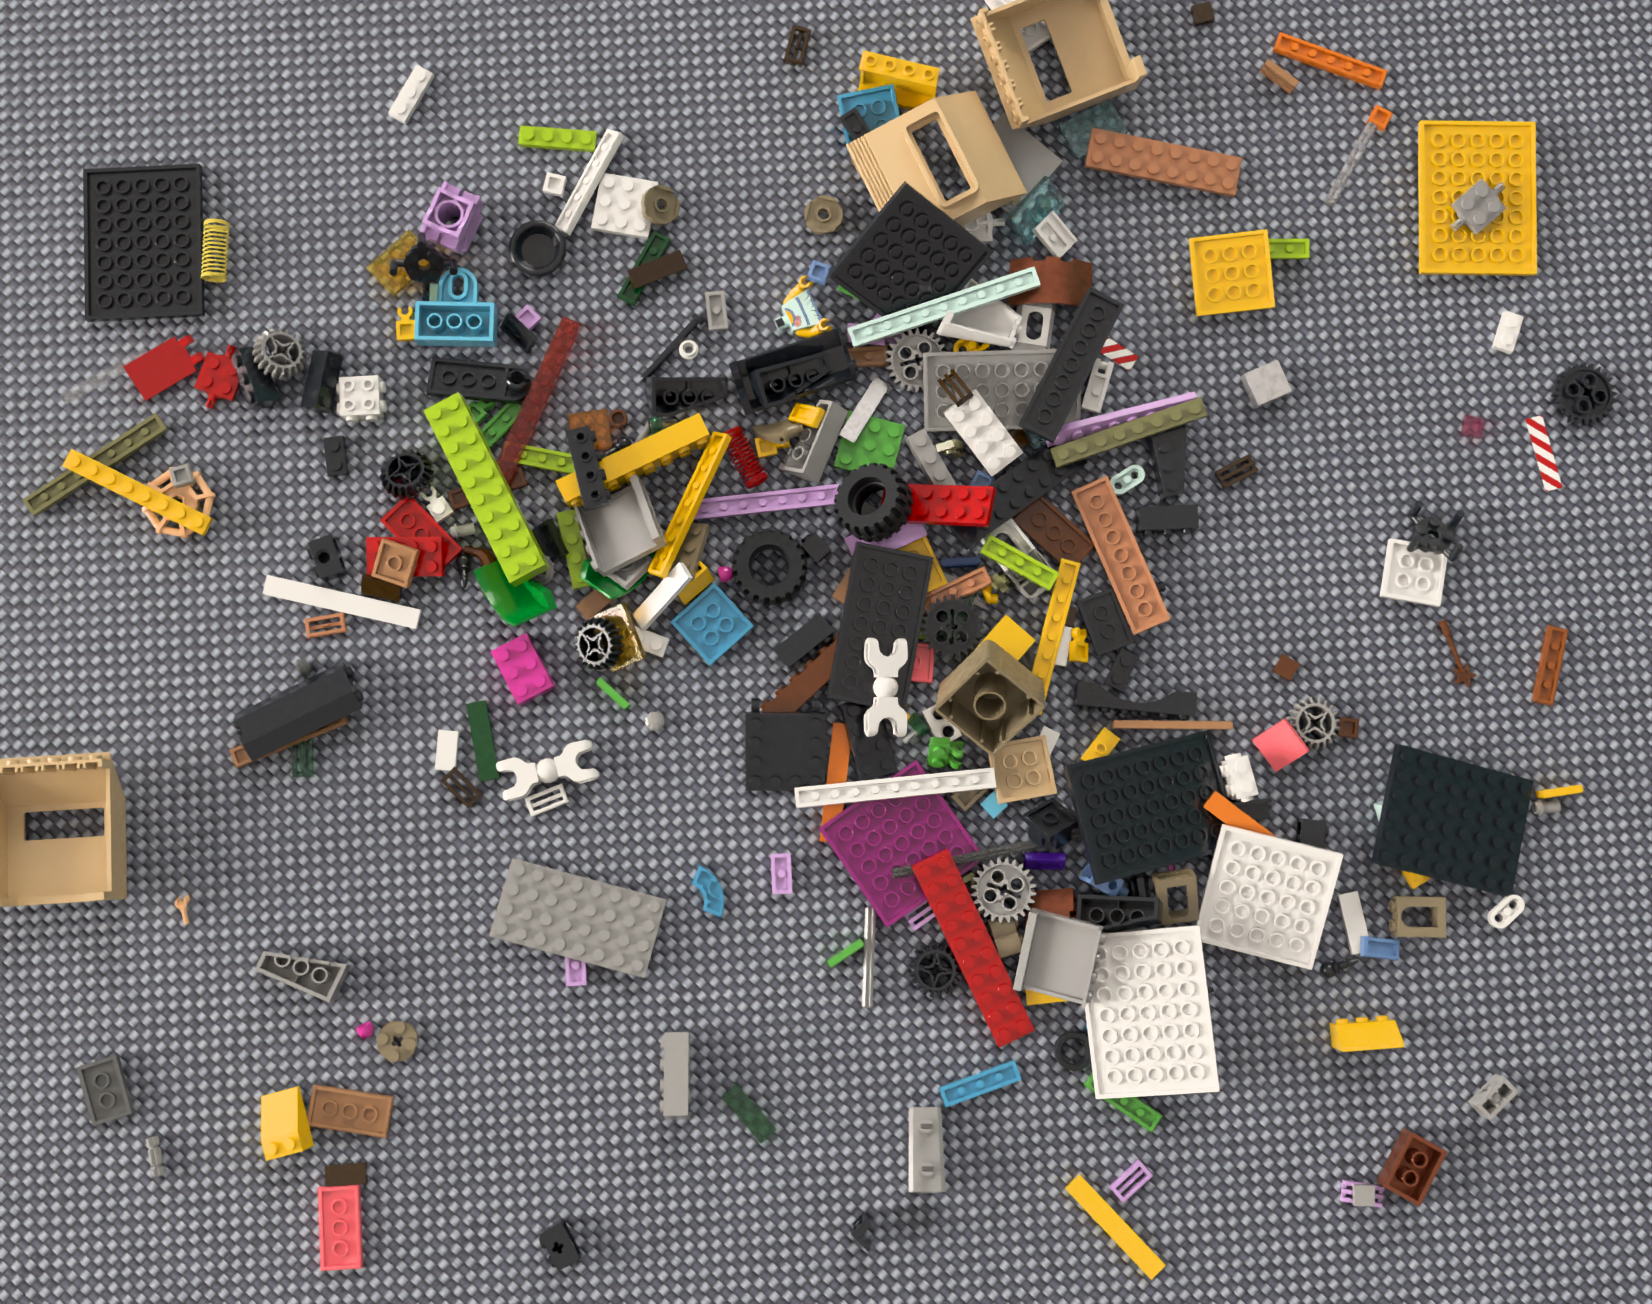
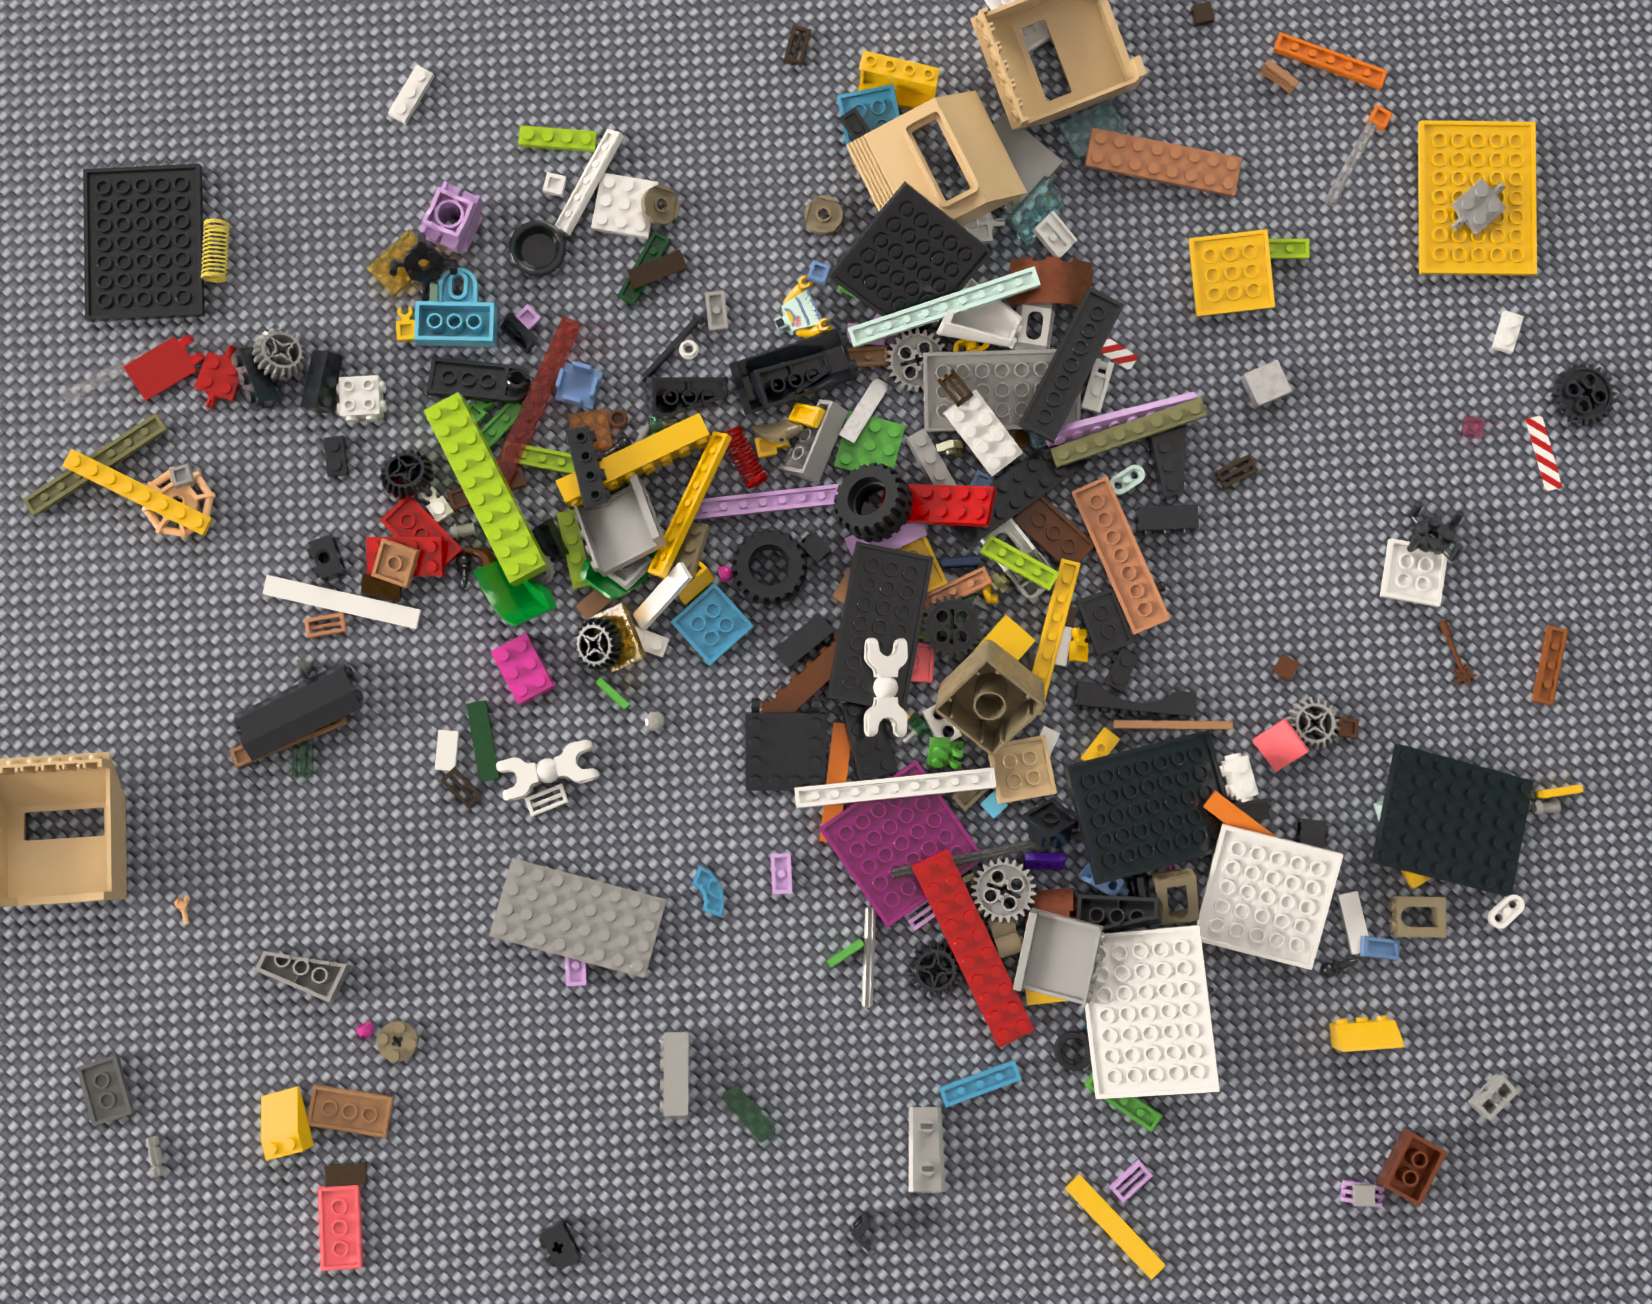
(578, 385): none -> medium blue panel

